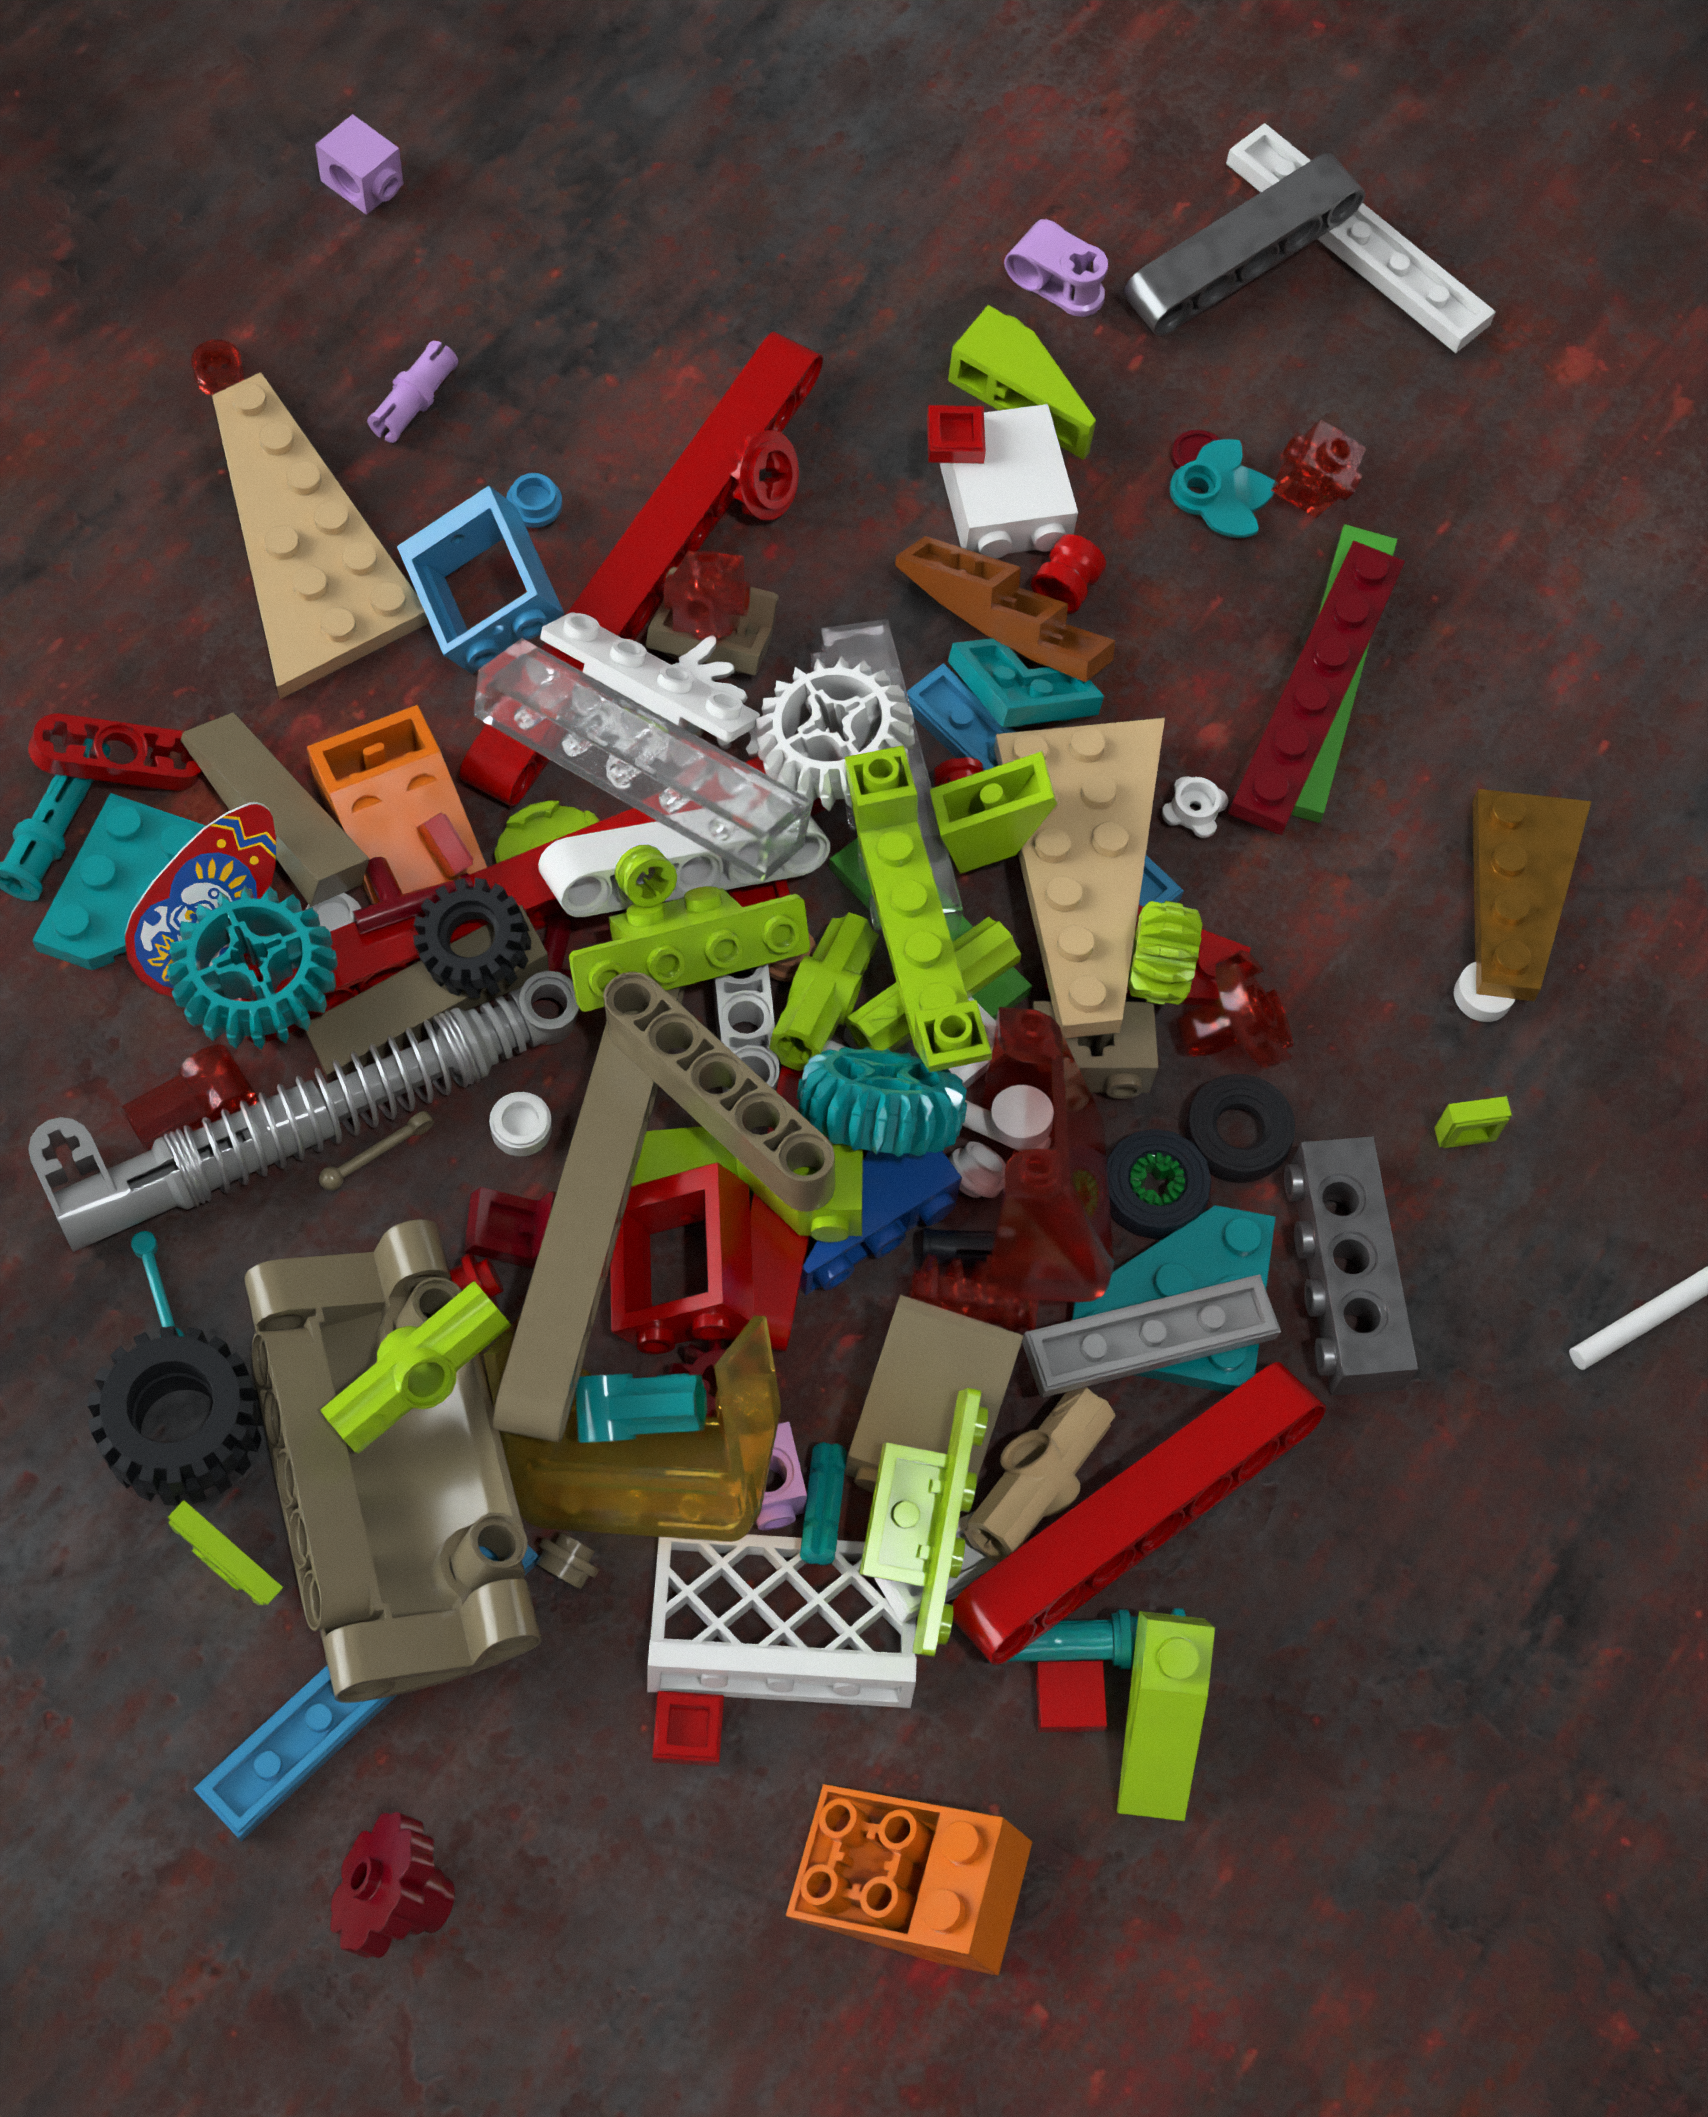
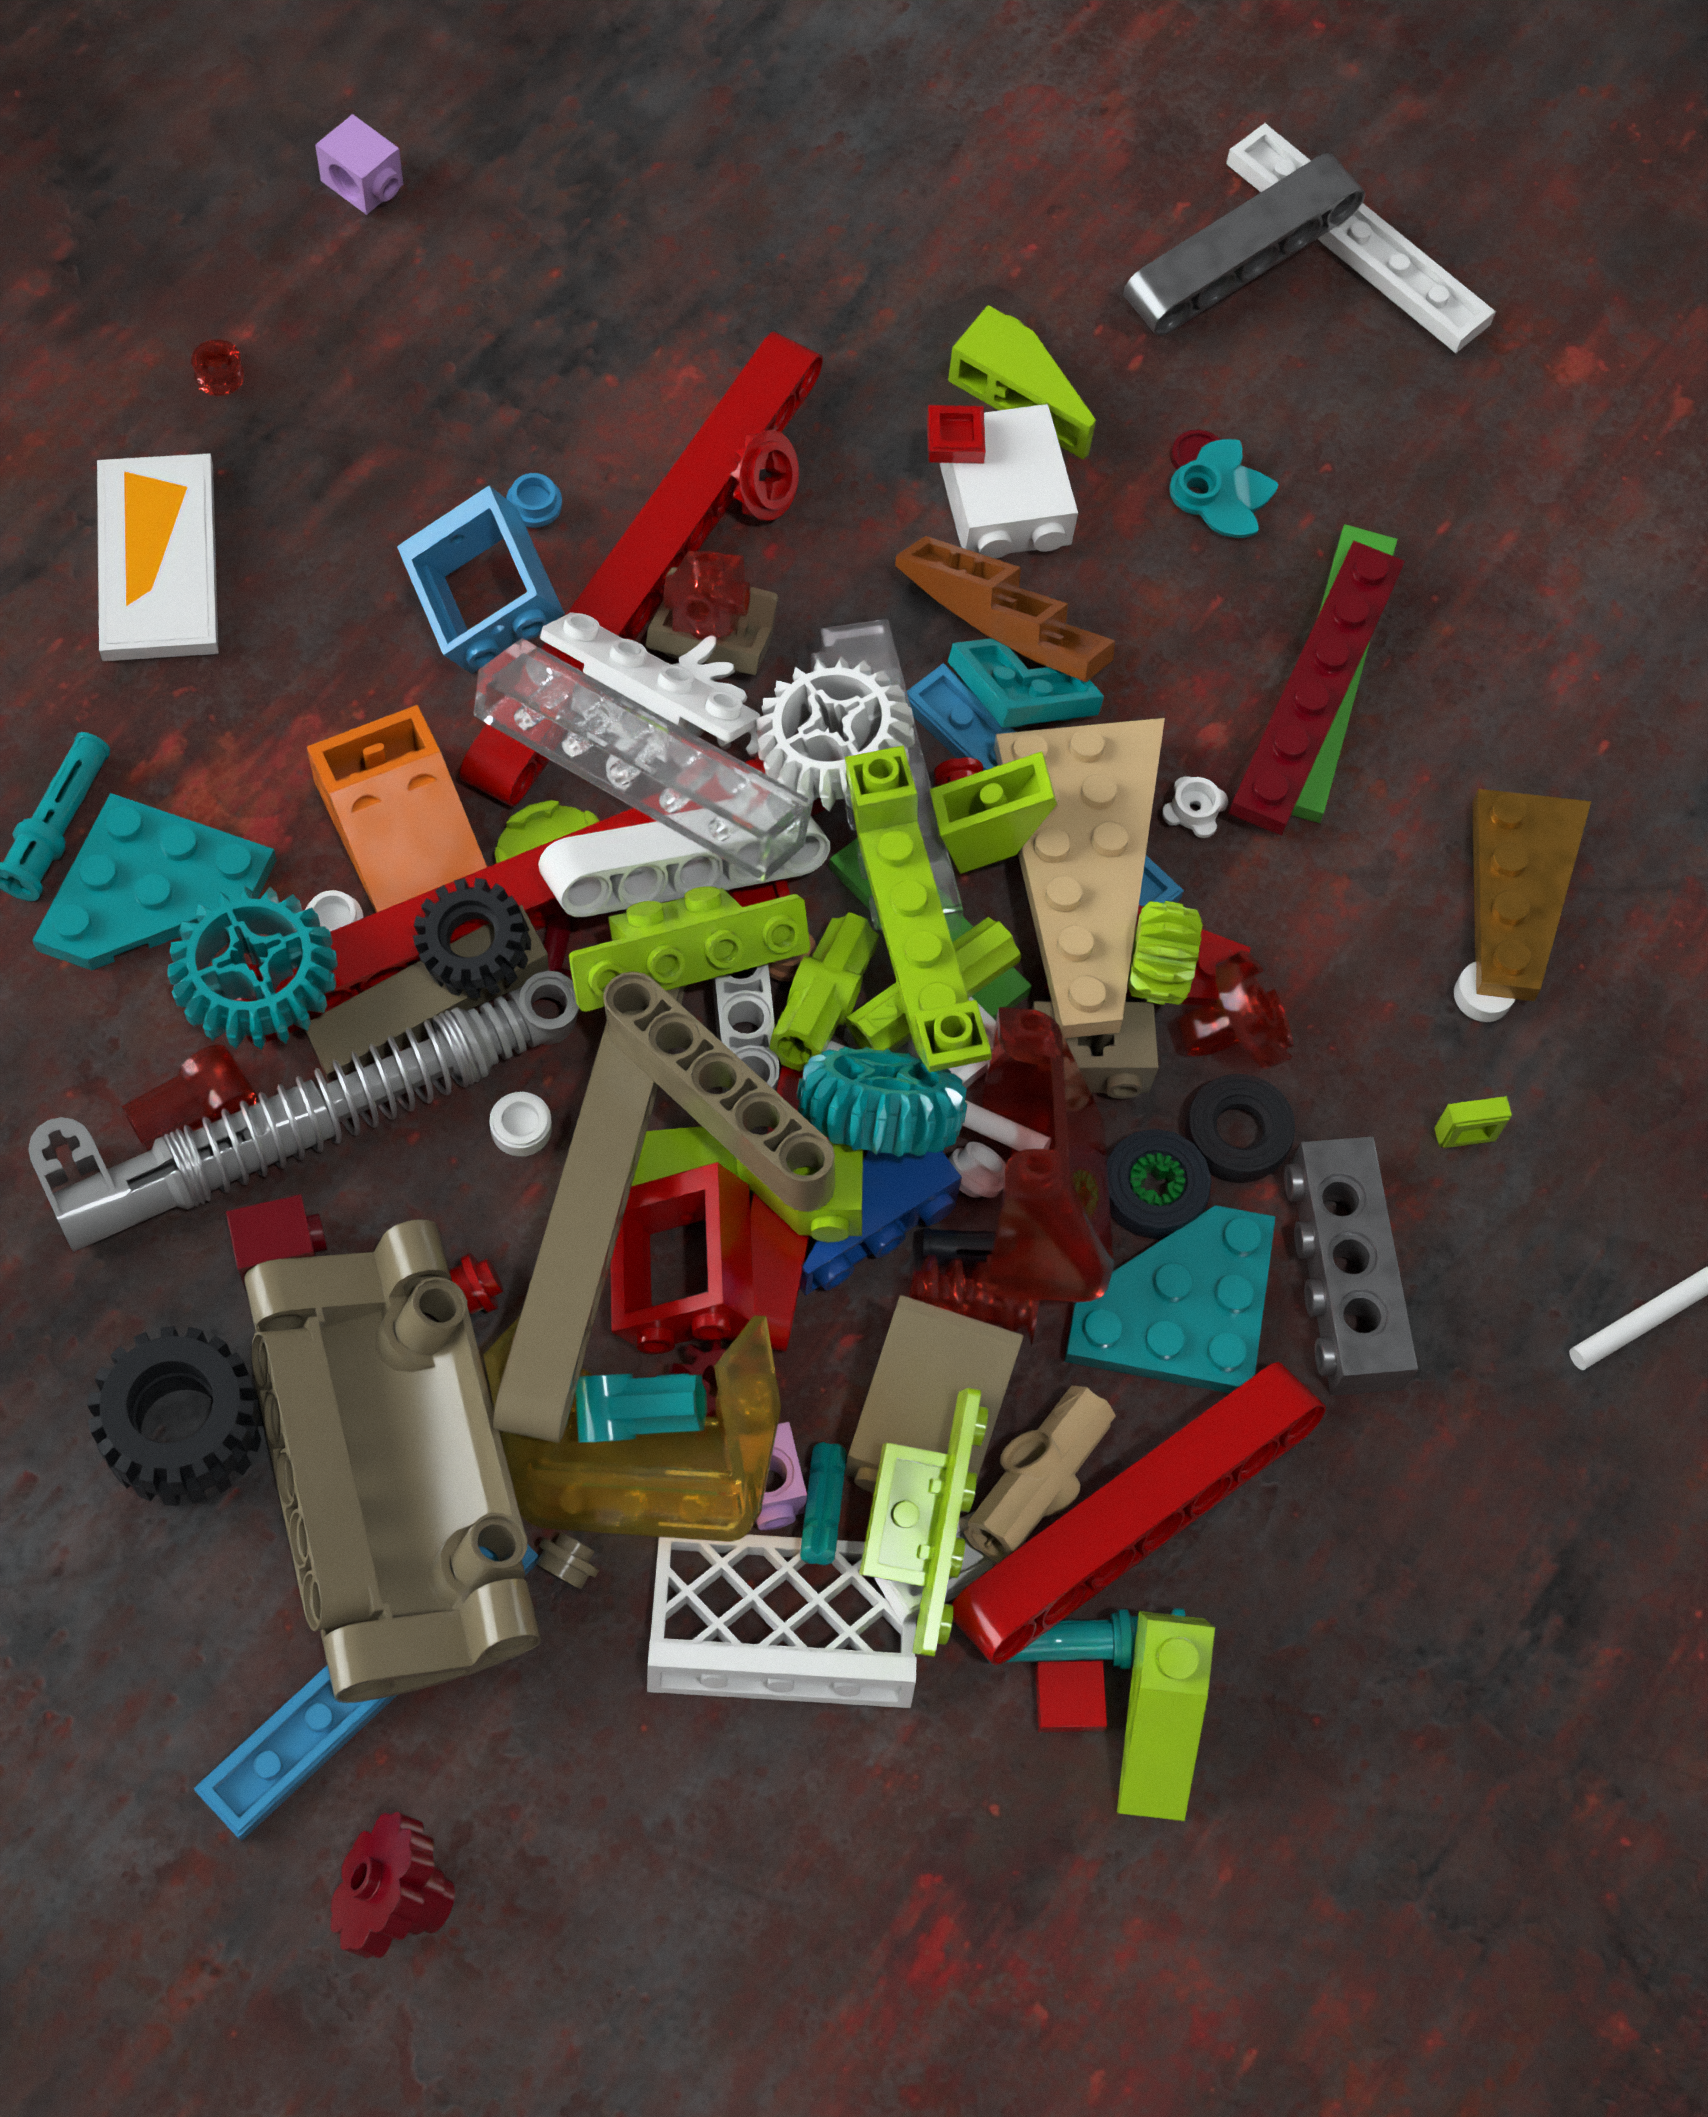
(138, 737): red beam -> none
(145, 1247): teal hinge -> none
(156, 557): none -> white tile
(219, 858): shield -> none
(223, 1555): lime tile -> none
(274, 1232): none -> dark red brick
(308, 841): dark tan slope -> none
(313, 559): tan wing -> none
(332, 1177): dark tan hinge -> none
(393, 904): dark red piece -> none
(413, 391): lavender pin -> none
(415, 1367): lime piece -> none
(446, 844): red tile -> none
(507, 1226): dark red bracket -> none
(653, 890): lime bush -> none
(688, 1728): red tile -> none
(912, 1877): orange slope -> none
(1021, 1117): white tile -> none
(1055, 263): lavender piece -> none
(1072, 568): red wheel -> none
(1150, 1335): light grey tile -> none
(1319, 468): clear red brick -> none

